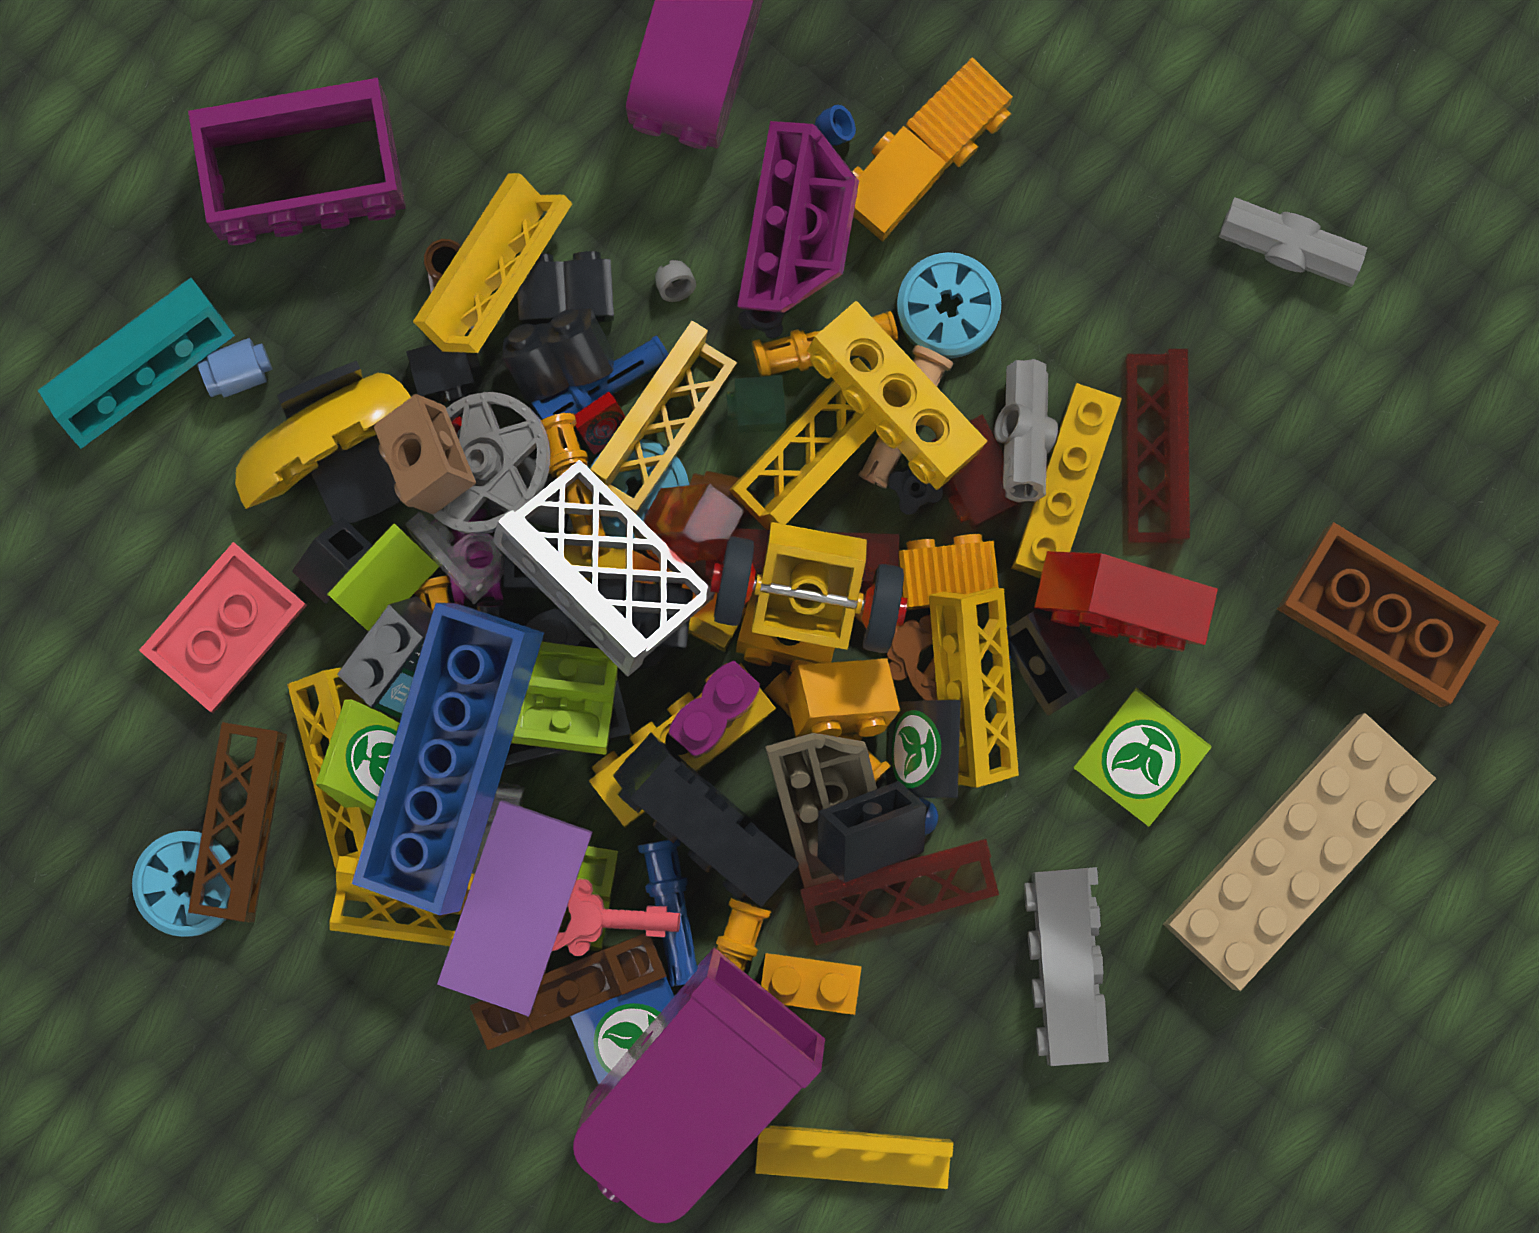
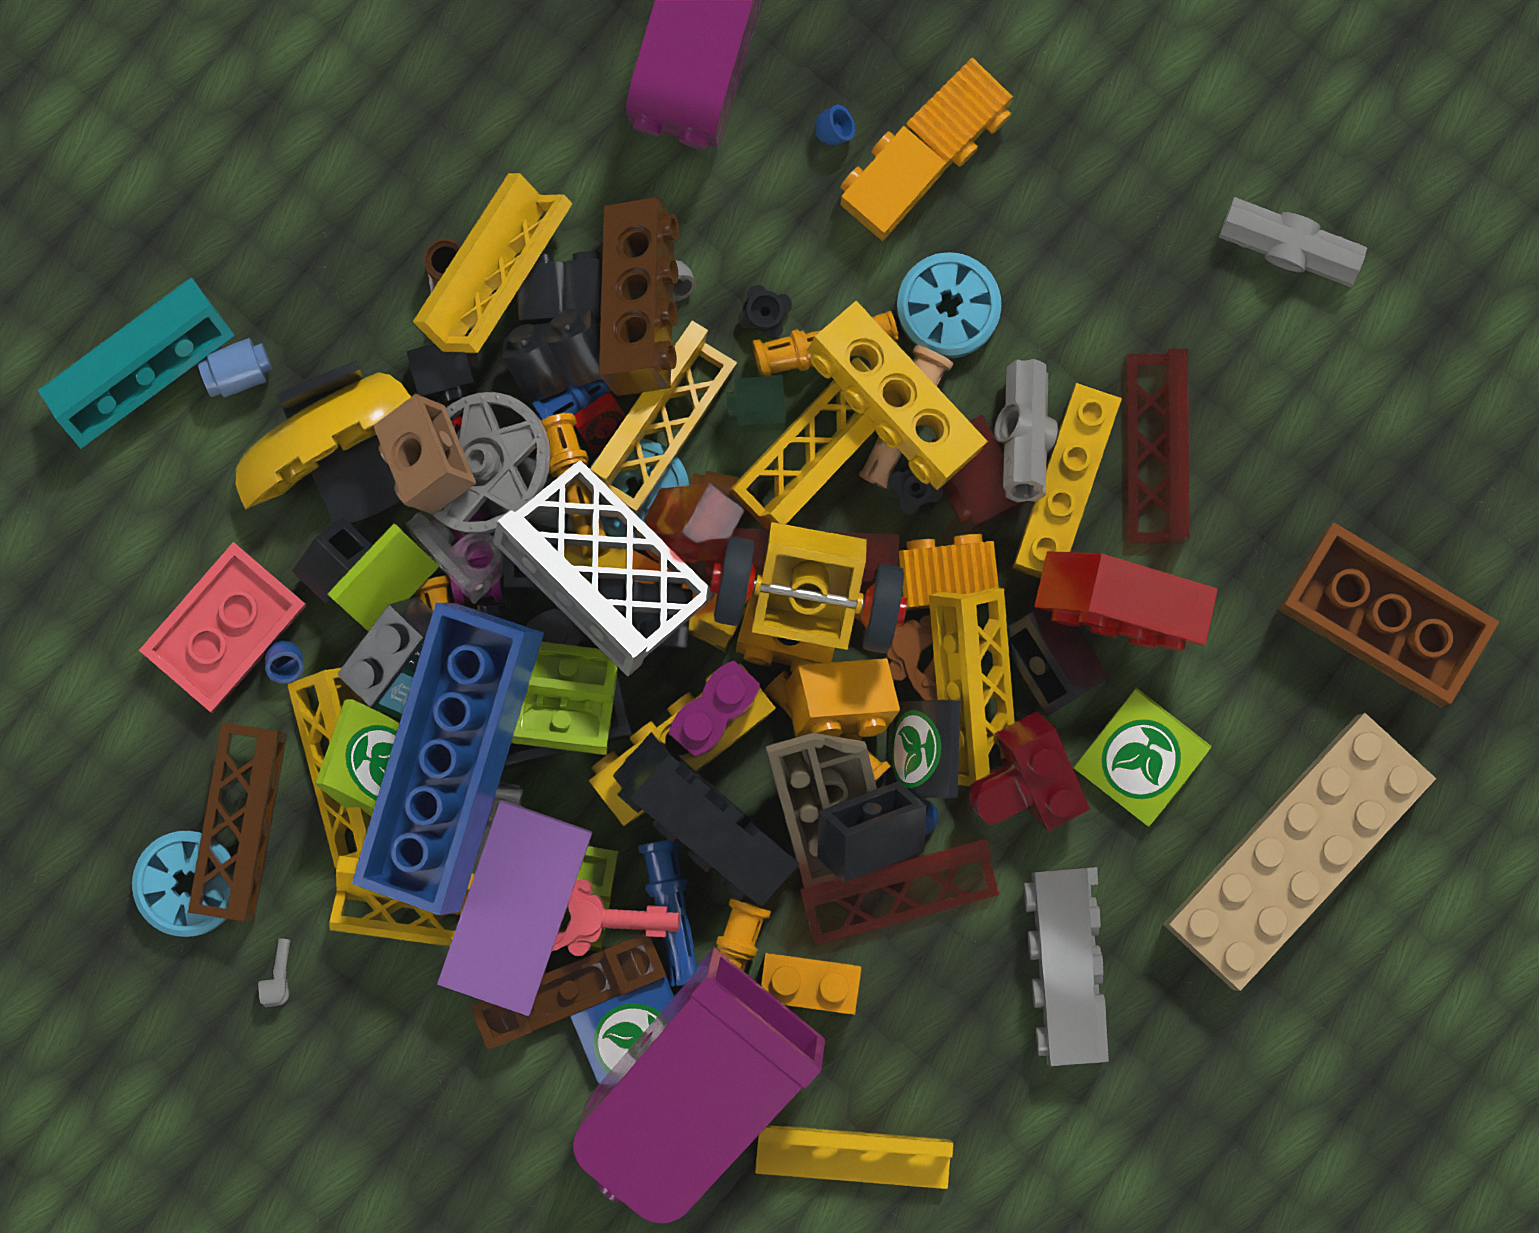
(276, 990): none -> light grey hand
(288, 116): magenta hose -> none
(288, 666): none -> blue hinge
(627, 232): none -> reddish brown brick
(798, 219): magenta wedge -> none
(1031, 777): none -> dark red brick

